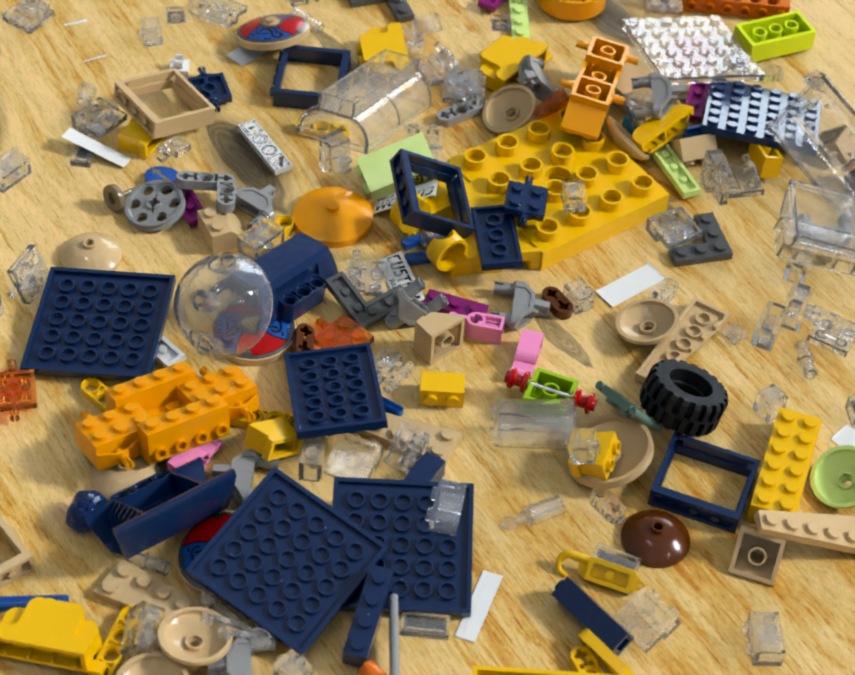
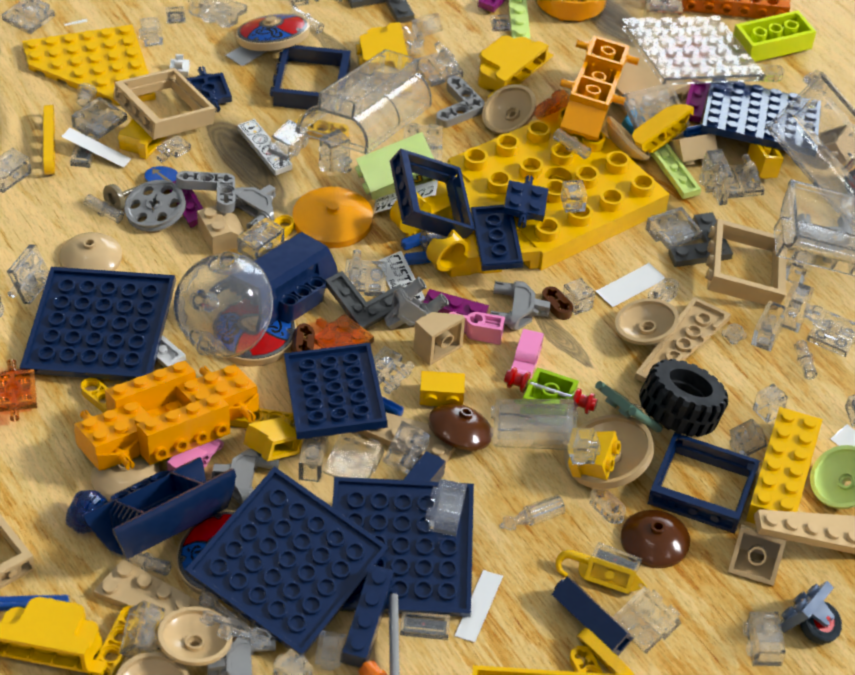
(49, 139): none -> yellow beam
(90, 58): none -> yellow plate
(104, 208): none -> clear pin
(287, 142): none -> clear brick
(330, 650): none -> clear brick
(460, 426): none -> reddish brown dish
(465, 88): clear plate -> none
(534, 78): light grey connector -> none
(571, 143): none -> clear pin
(663, 95): light grey connector -> none
(738, 60): clear plate -> none
(739, 287): none -> tan window
(747, 438): none -> clear brick
(817, 618): none -> sand blue plate

